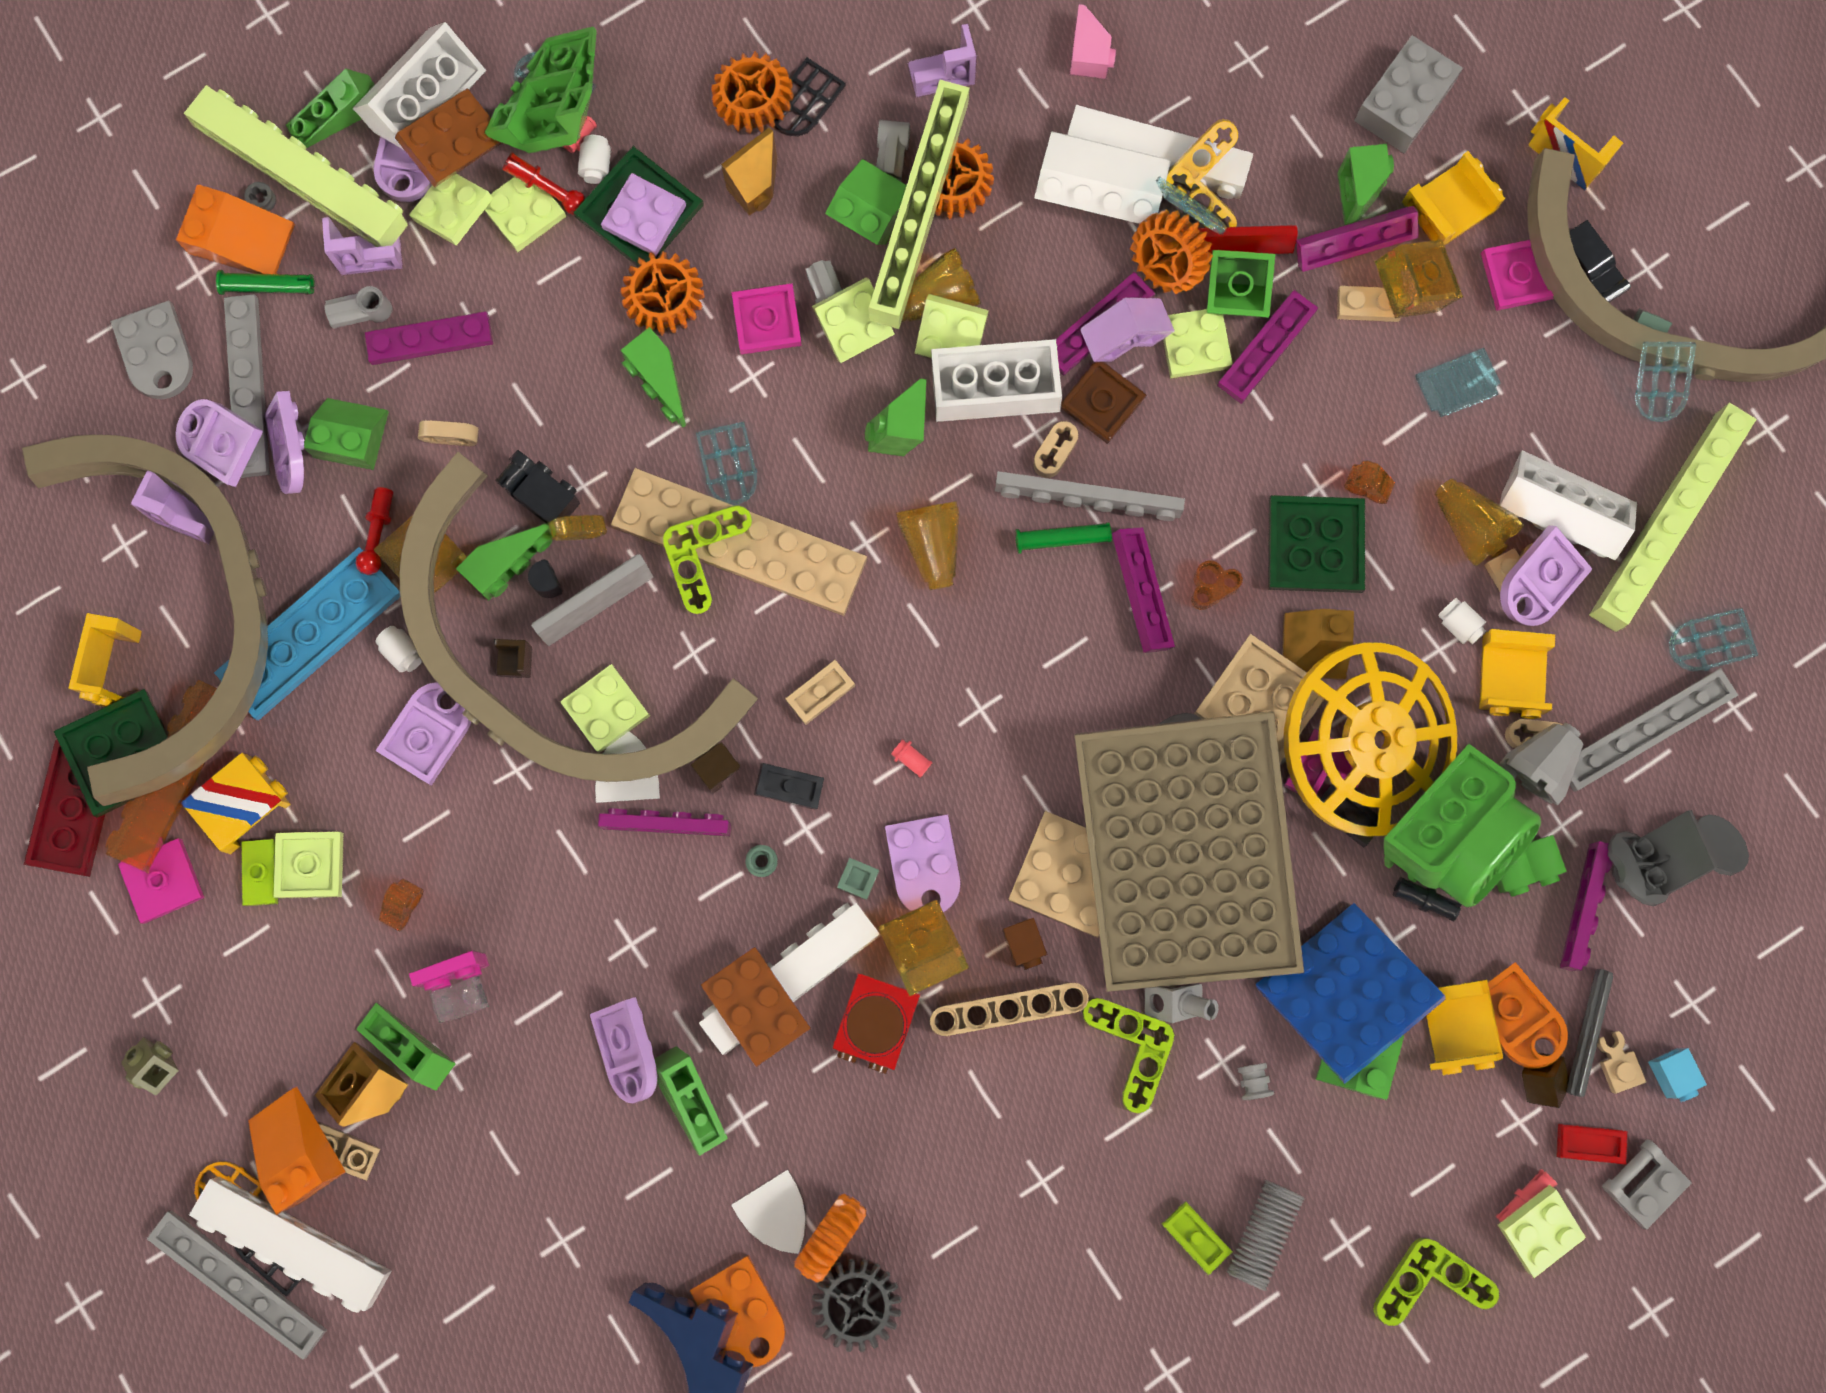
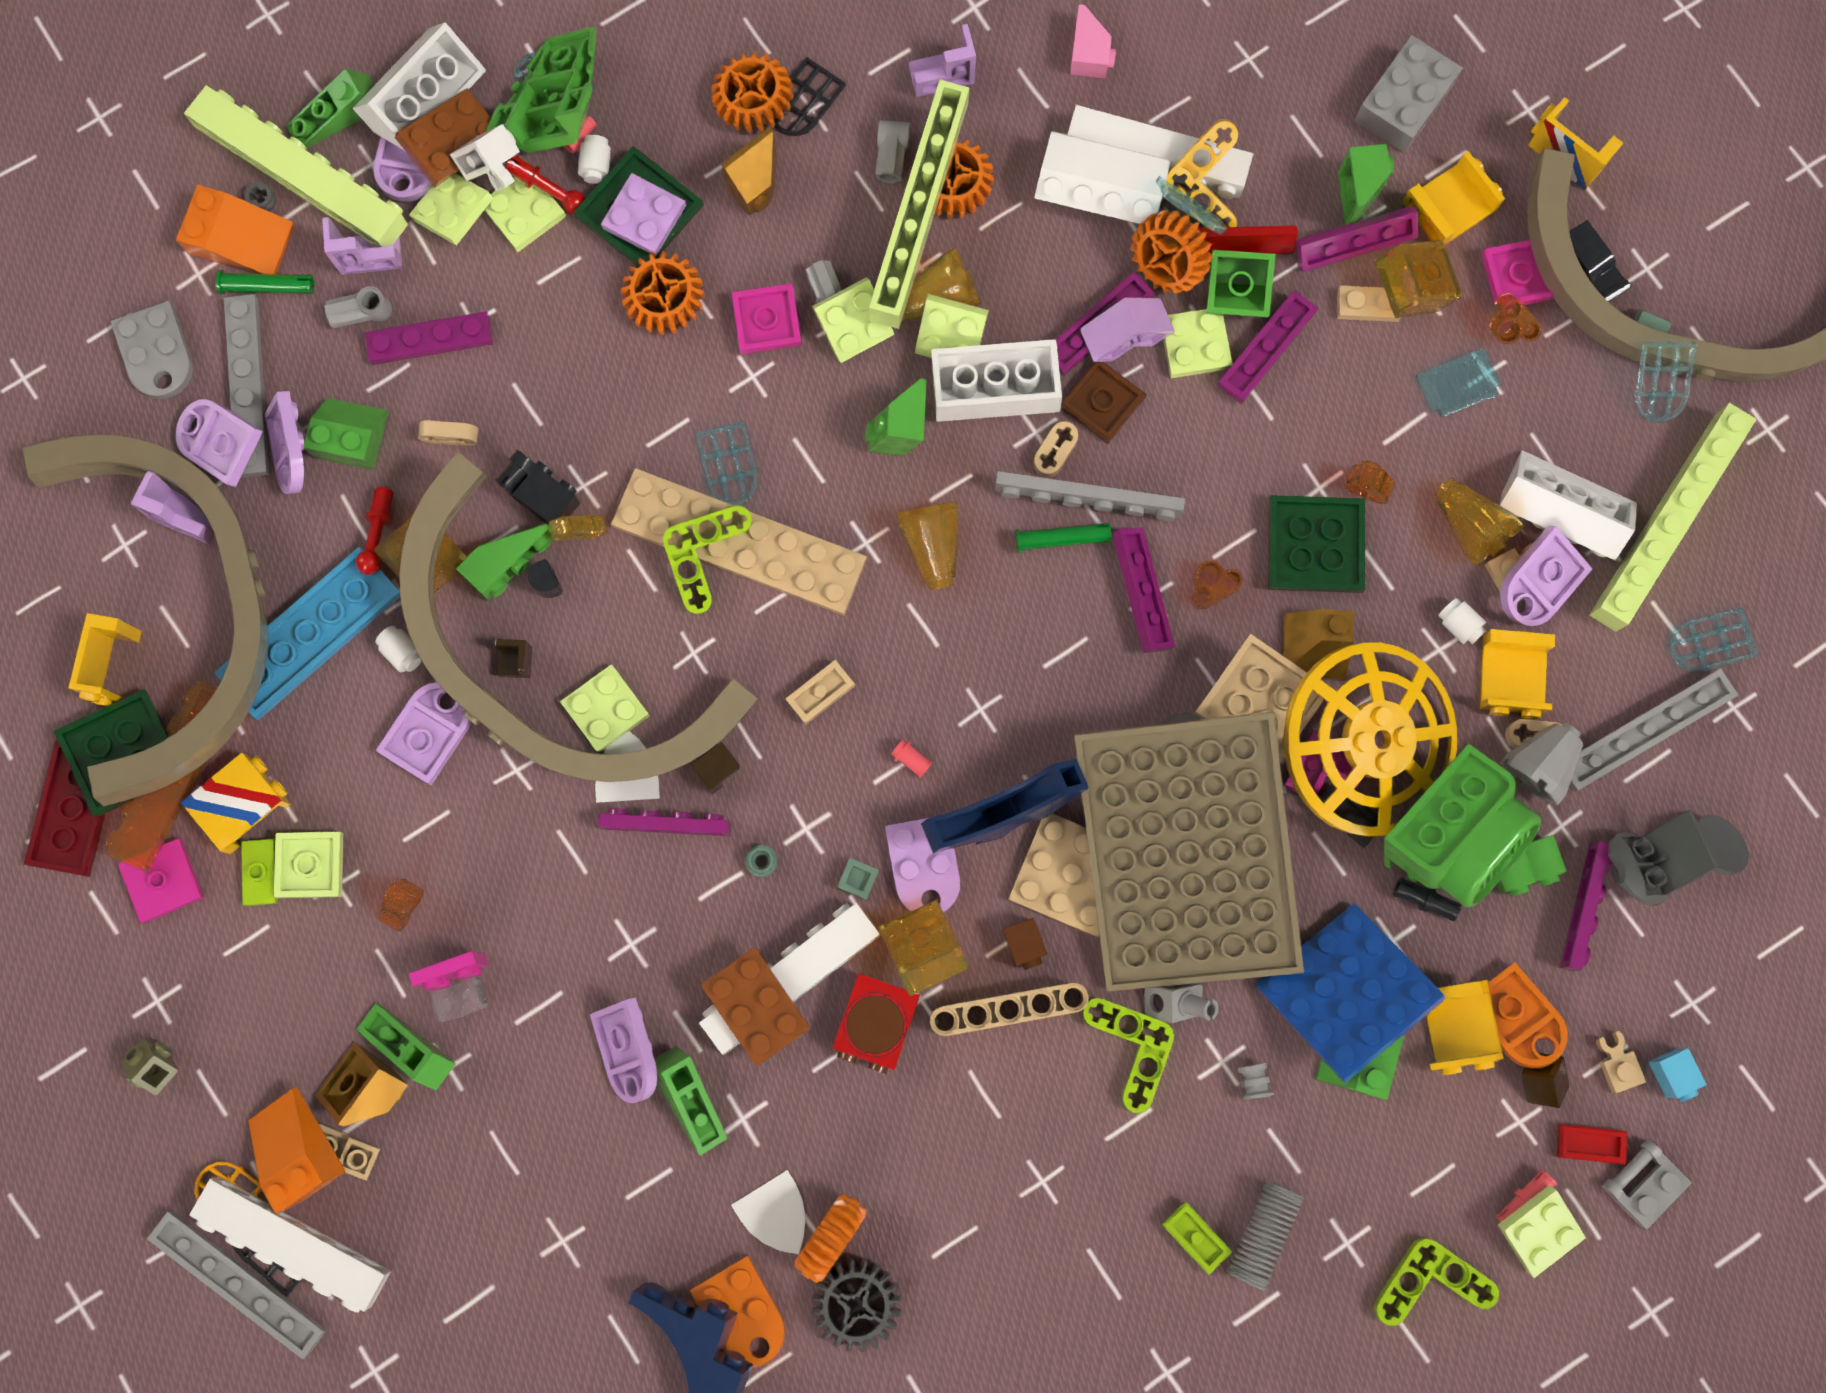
(486, 155): none -> white brick
(592, 600): light grey tile -> none
(654, 365): bright green slope -> none
(789, 786): black plate -> none
(868, 202): bright green slope -> none
(1007, 810): none -> dark blue arch
(1520, 319): none -> clear orange piece
(1590, 1033): dark grey axle -> none

